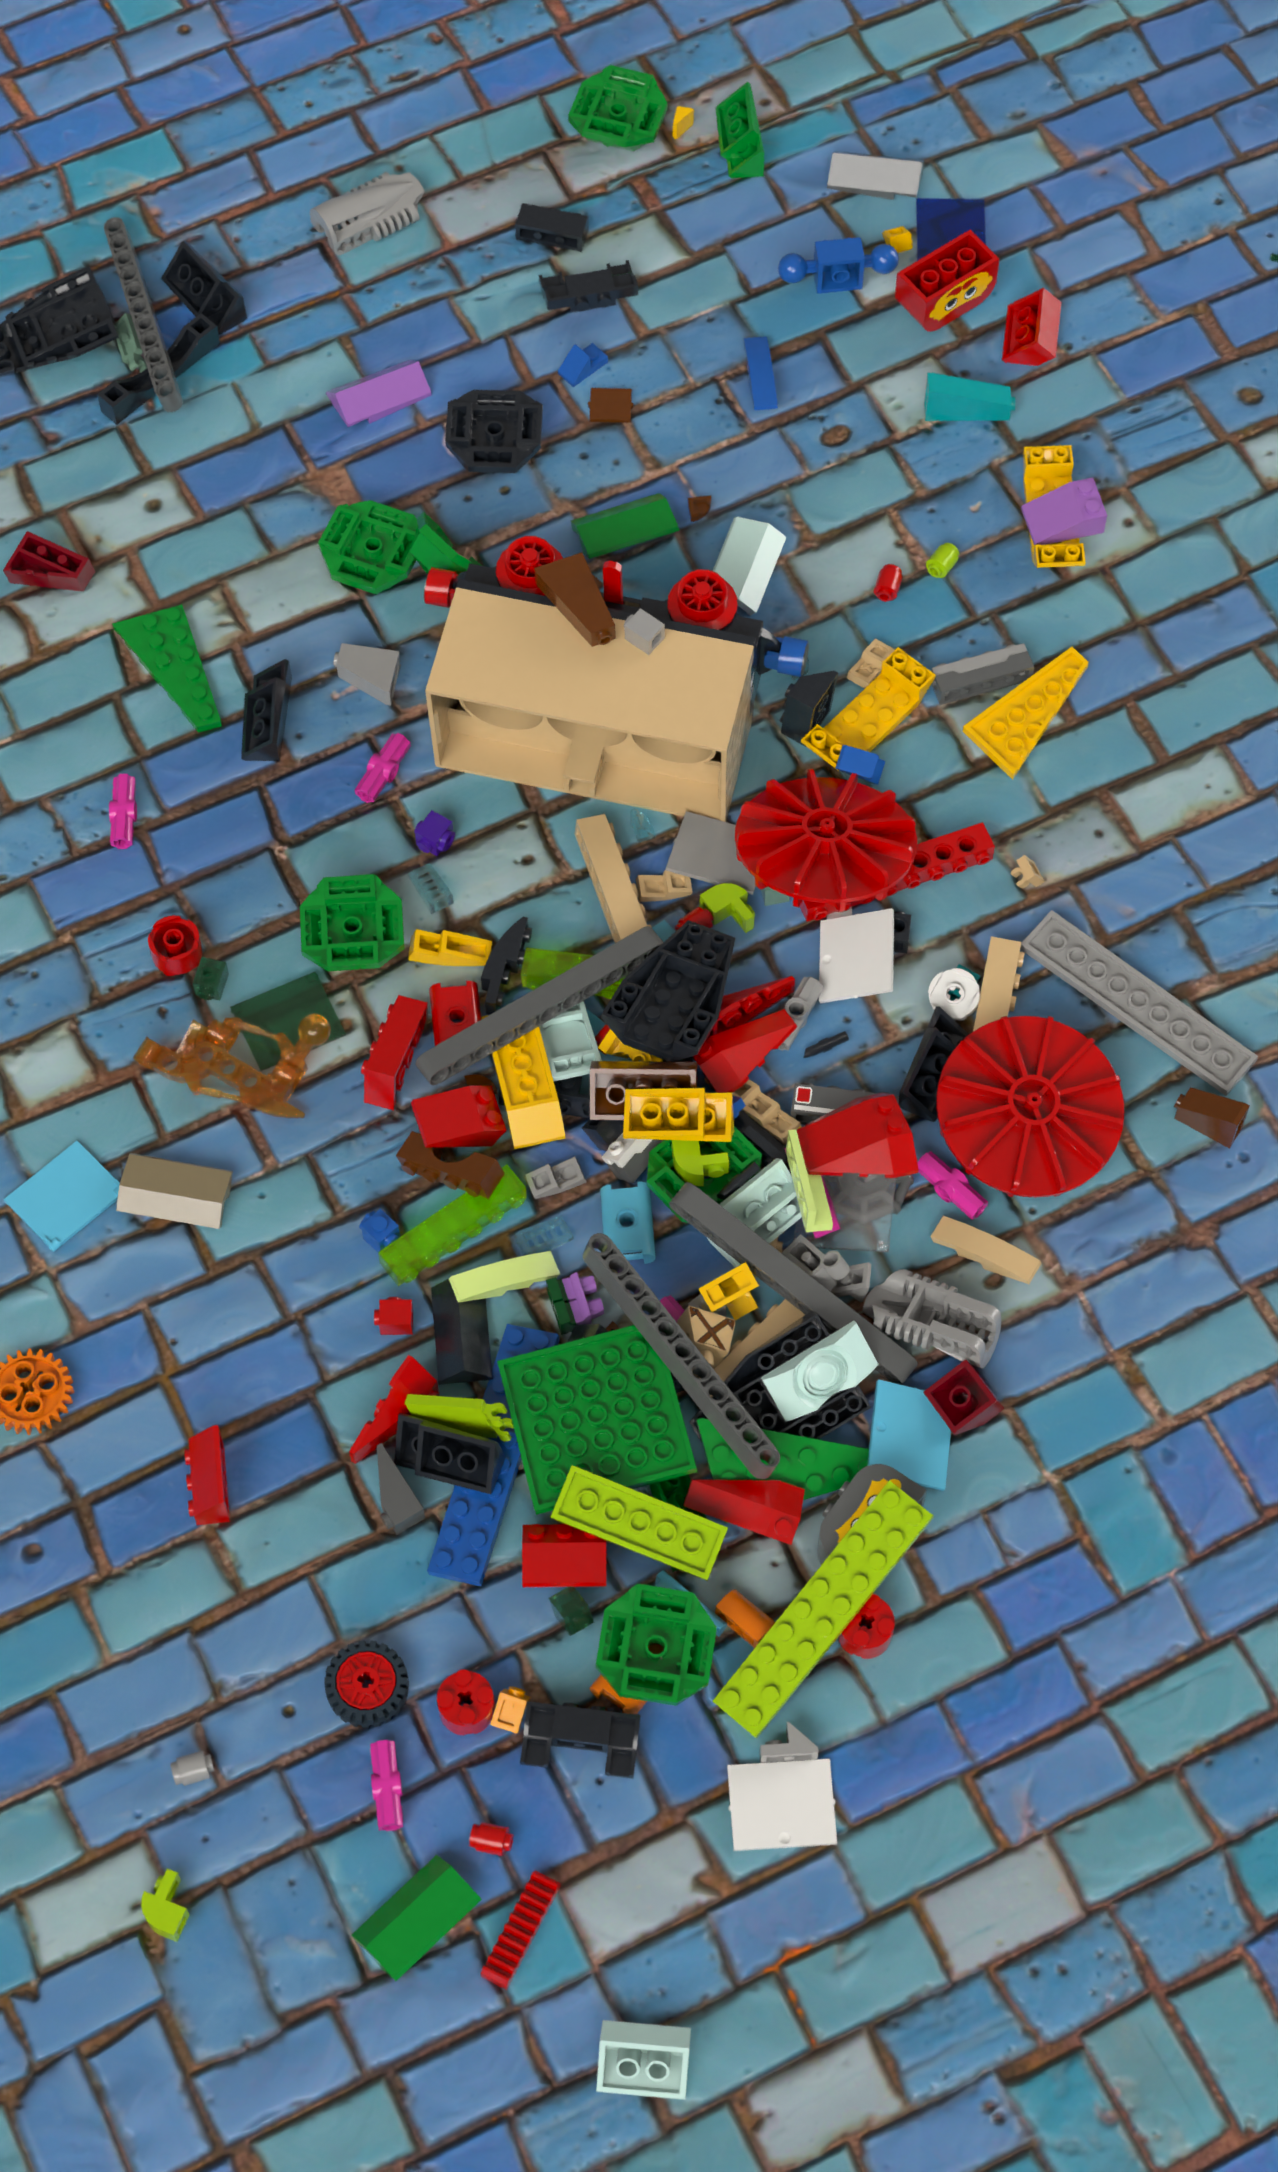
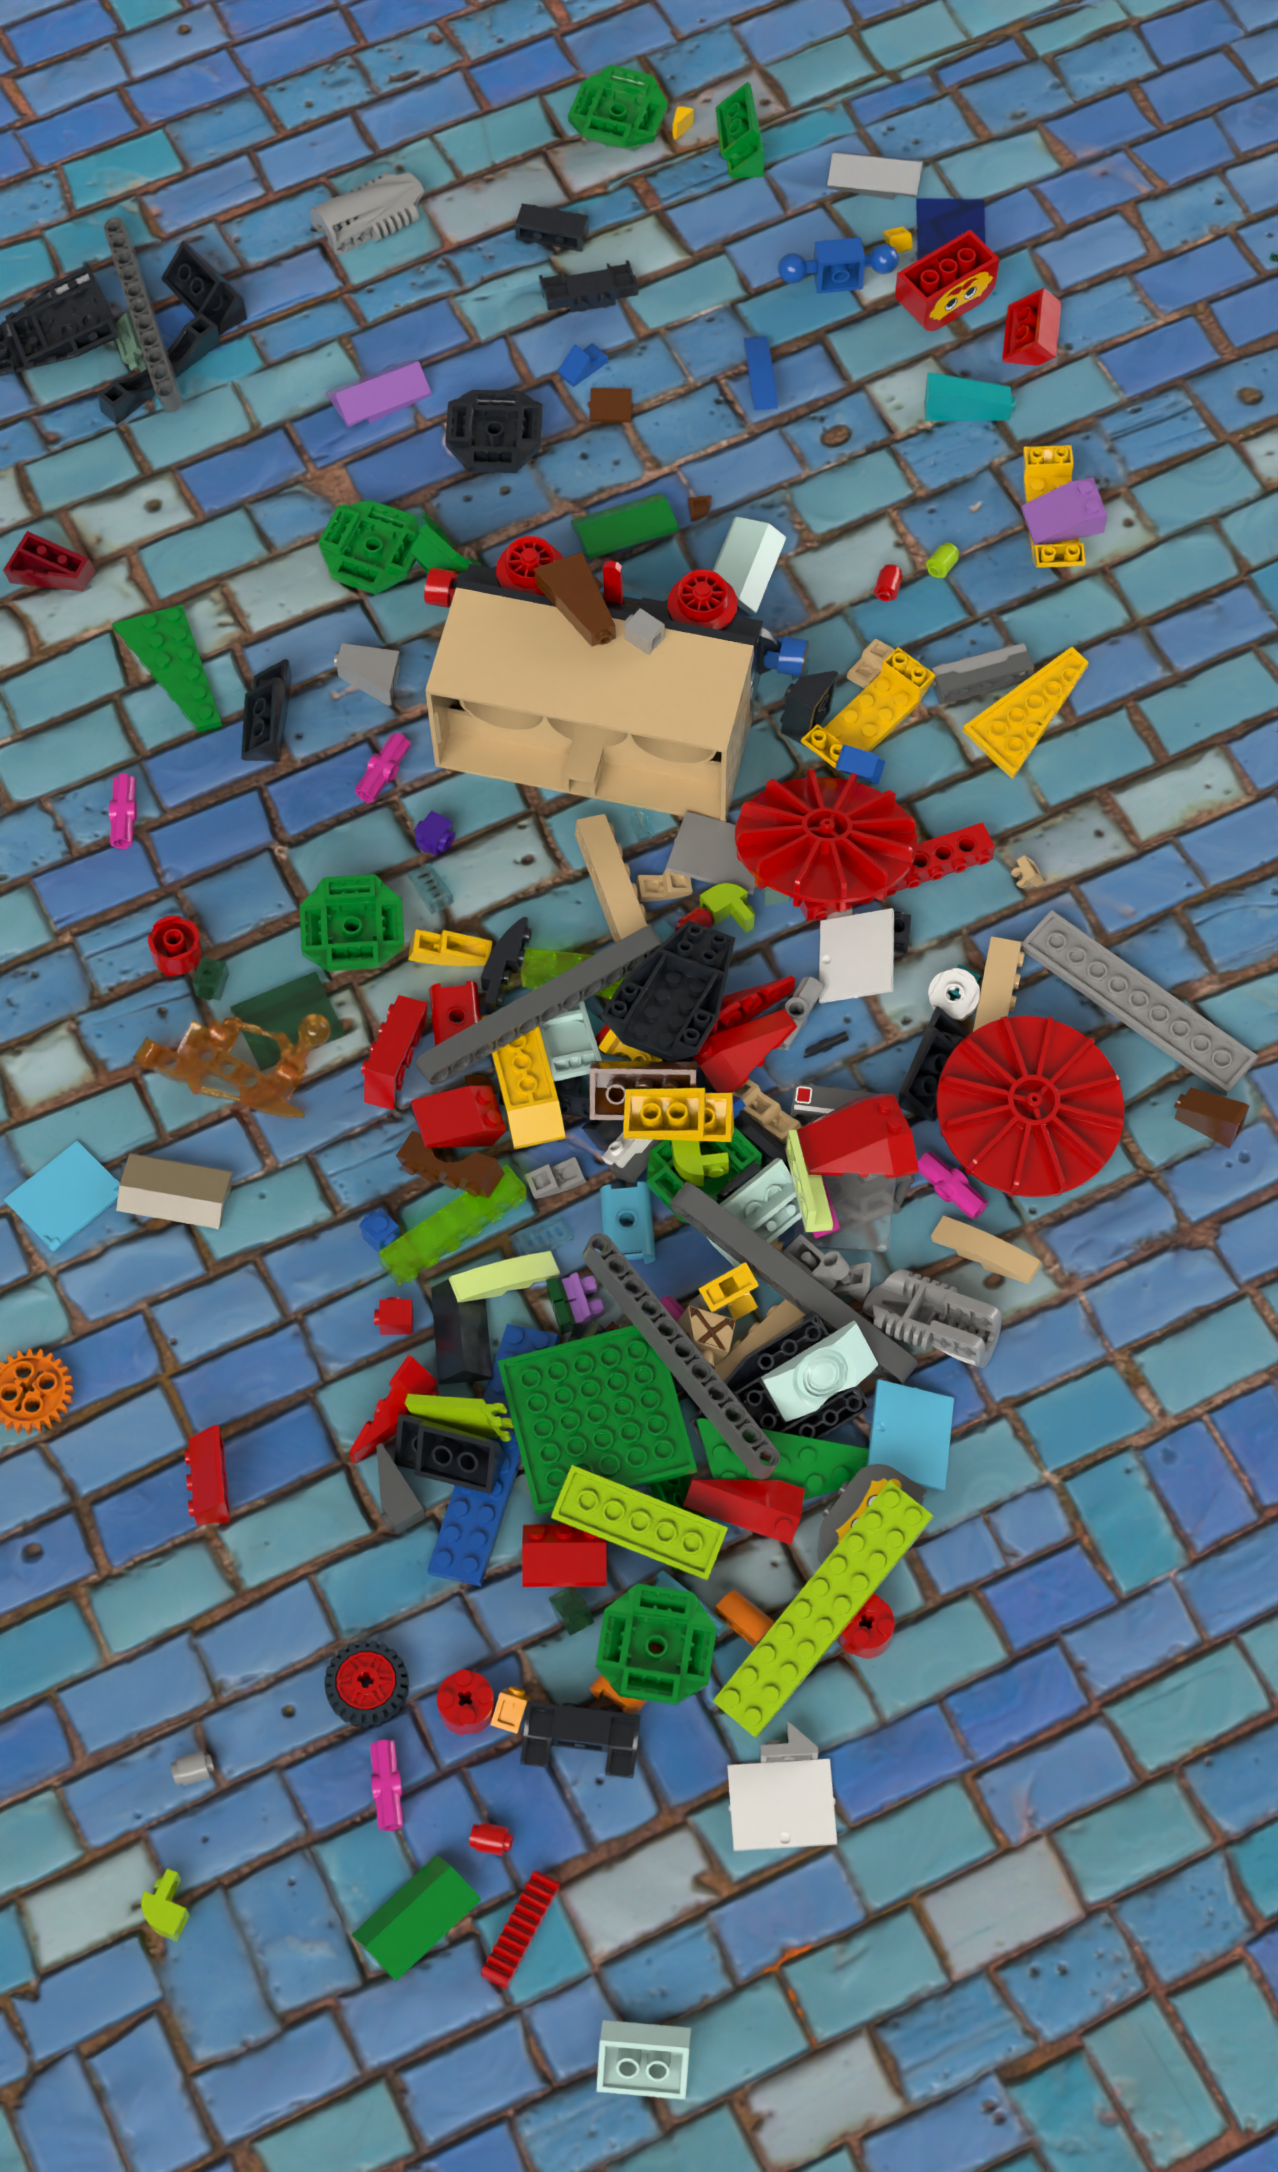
(963, 1399): dark red slope -> none

